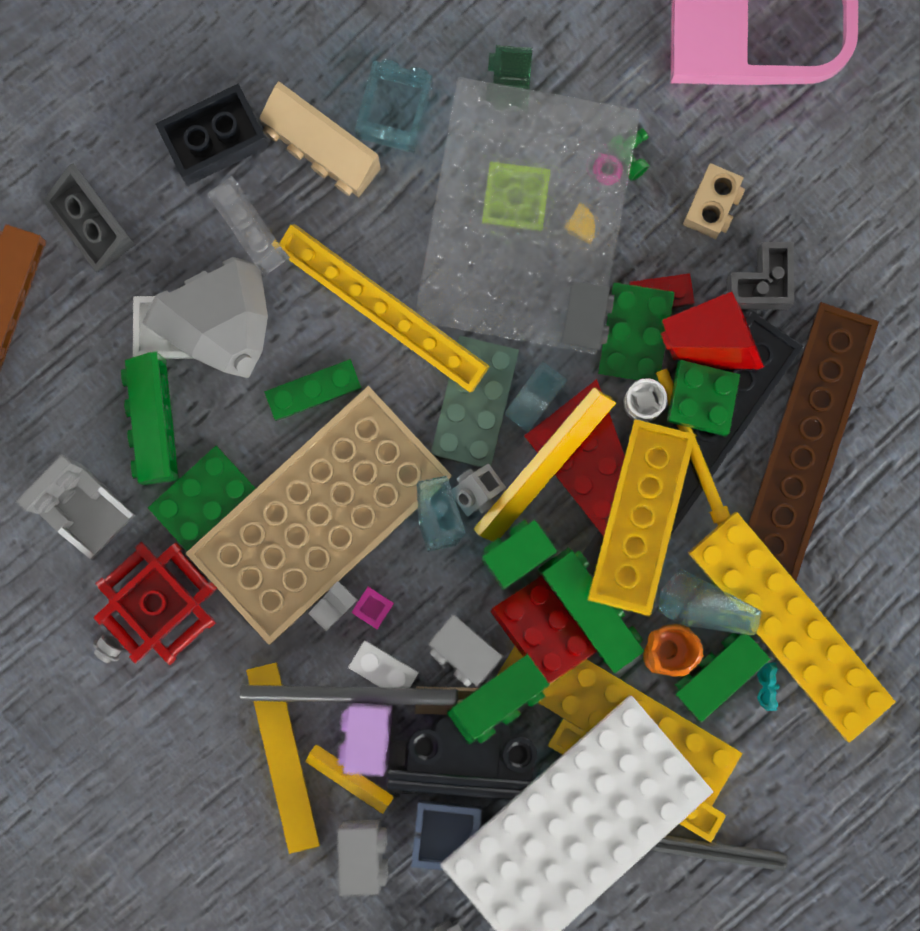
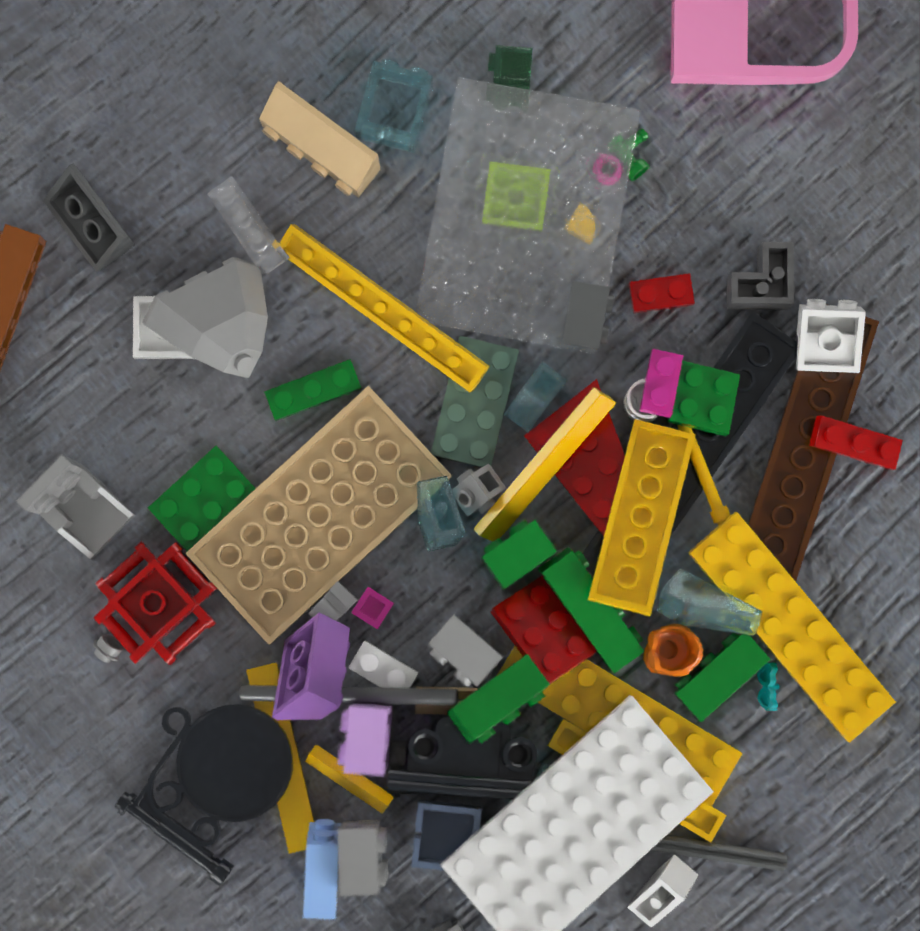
(151, 419): green slope -> none
(212, 134): black brick -> none
(228, 766): none -> black piece
(312, 670): none -> medium lavender slope
(321, 870): none -> light blue brick
(634, 334): green plate -> none
(661, 383): none -> dark pink plate
(663, 891): none -> white slope
(708, 199): tan brick -> none
(712, 335): red slope -> none
(830, 336): none -> white plate
(855, 442): none -> red plate

